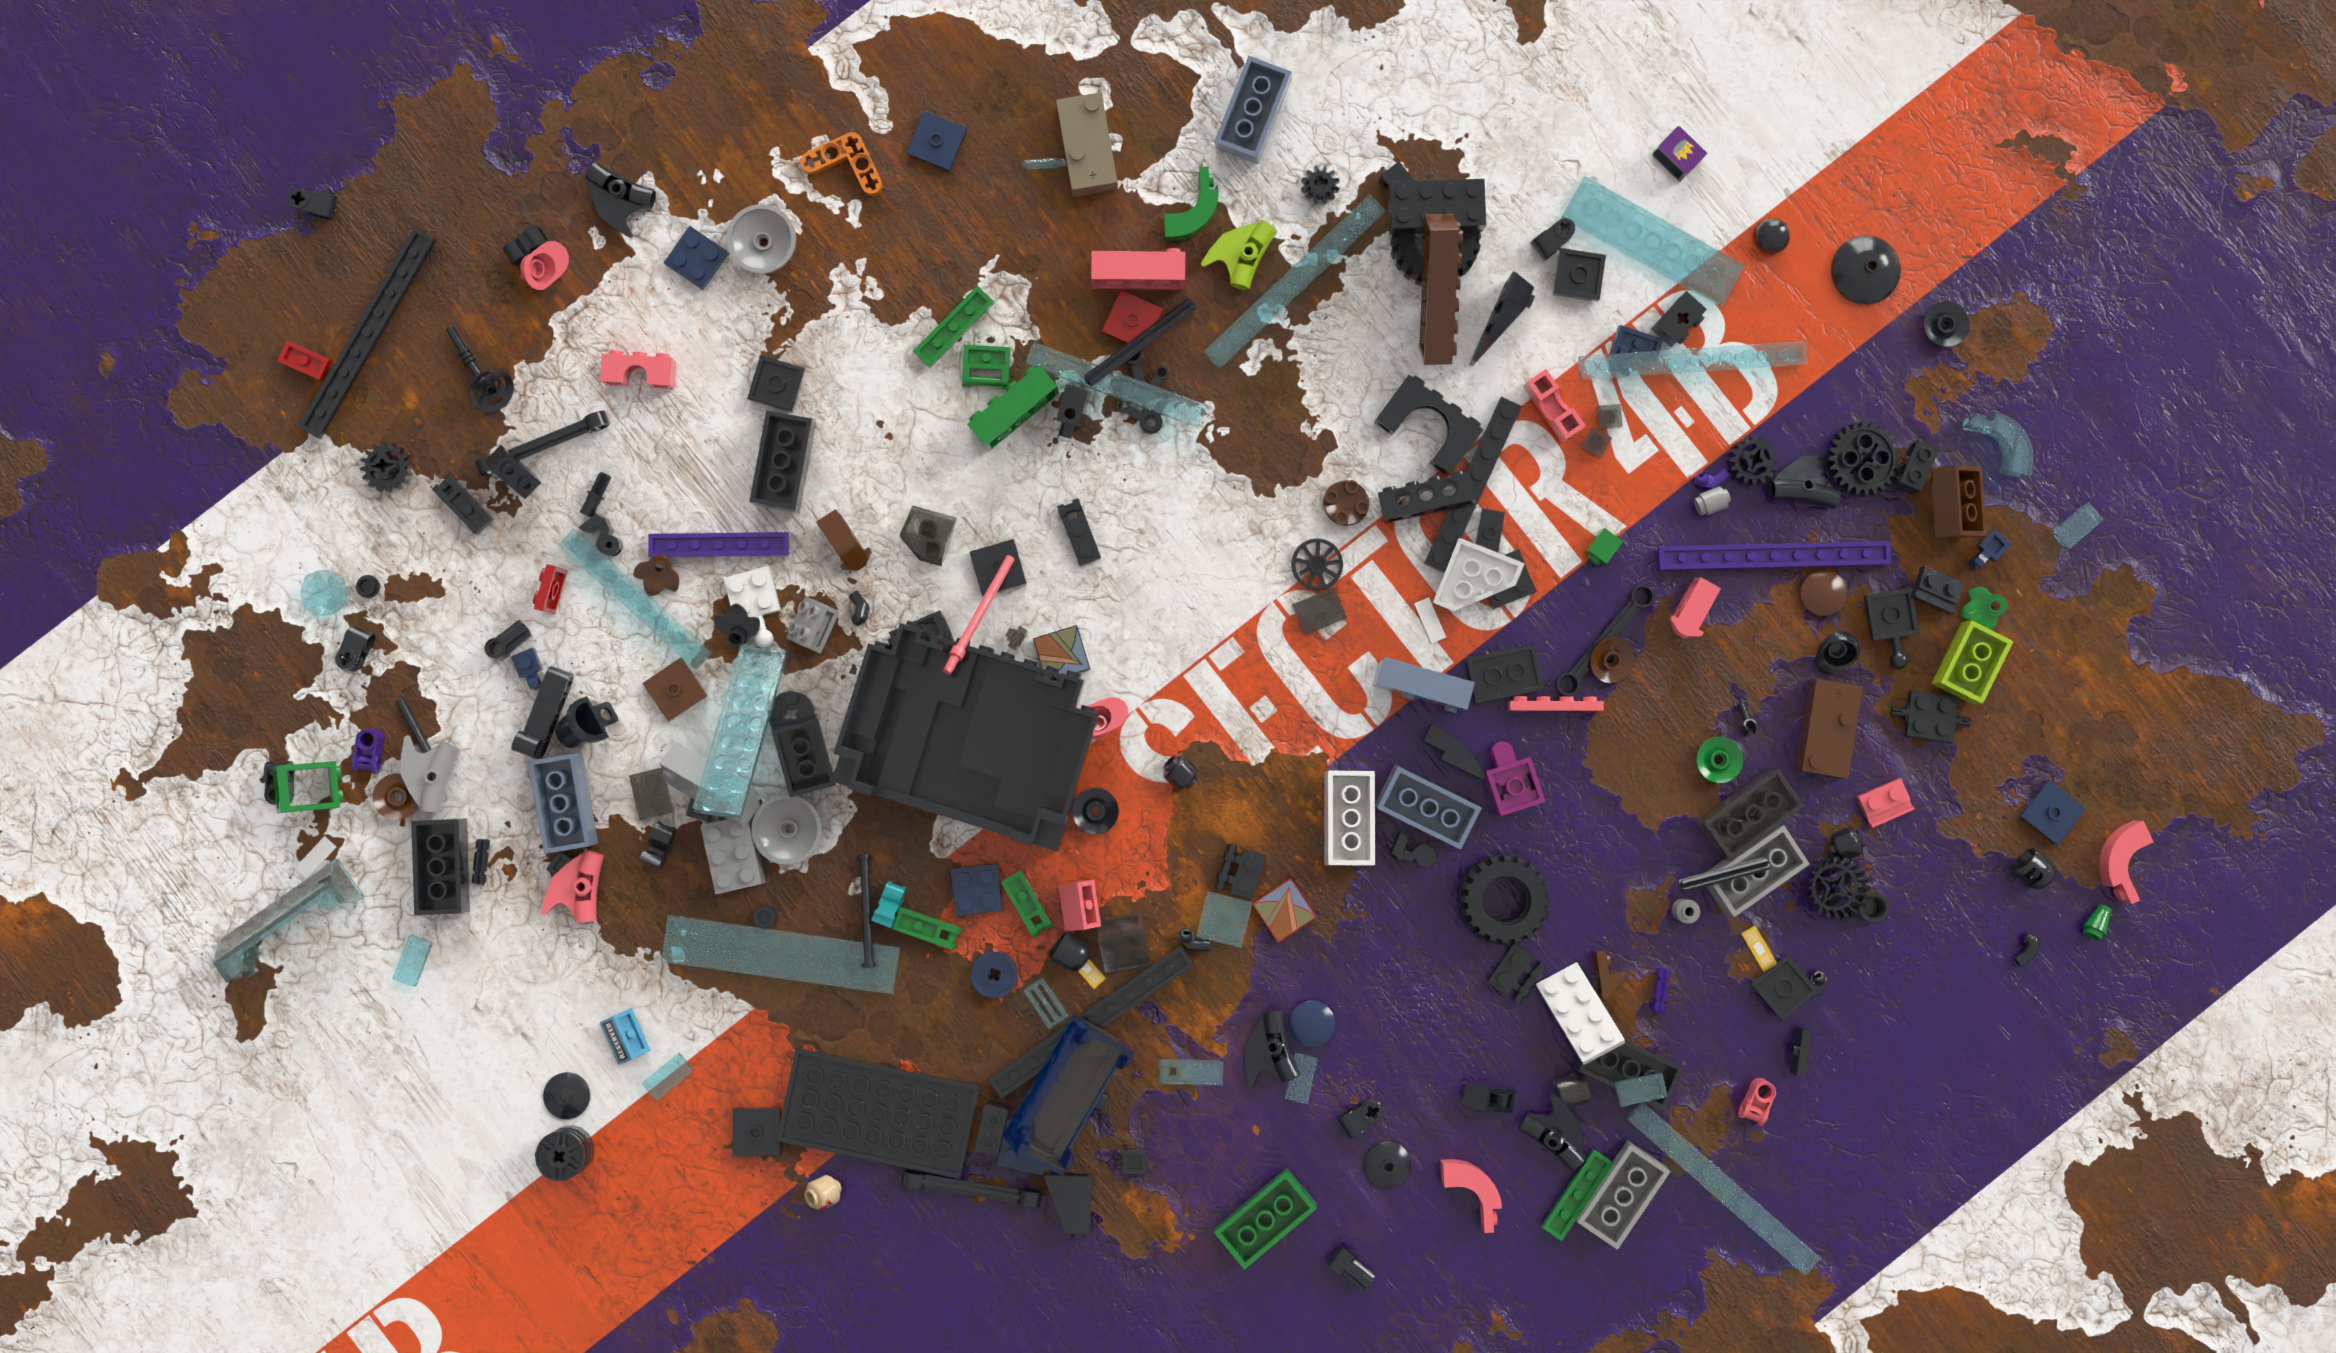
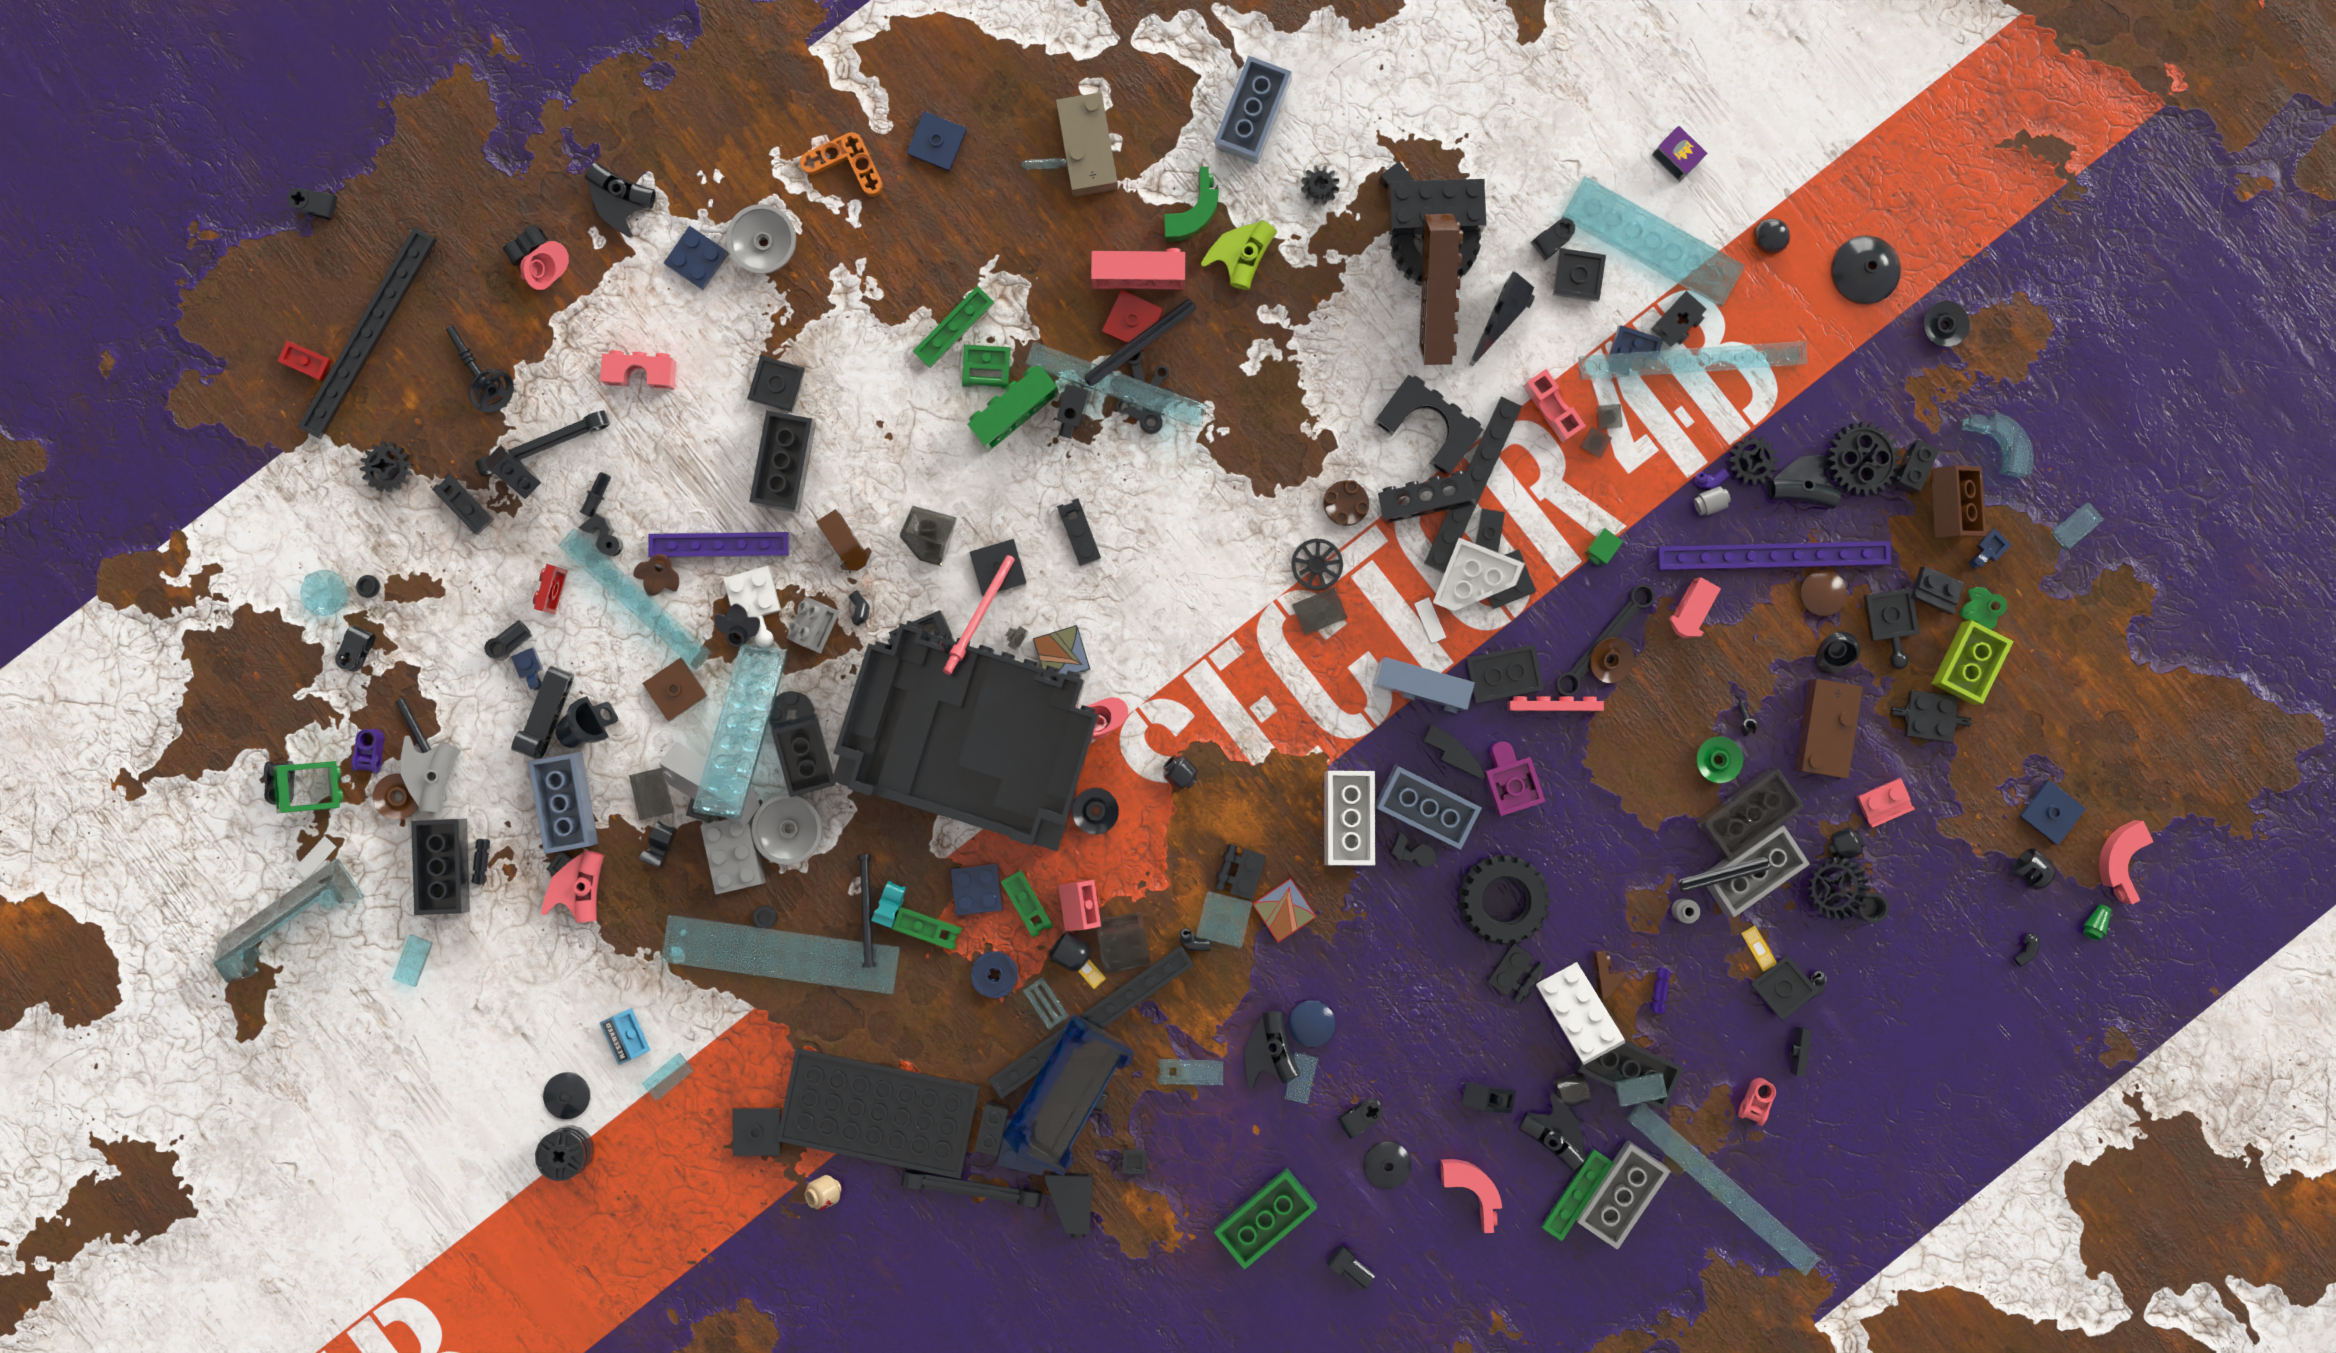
(1294, 281): clear light blue plate -> none

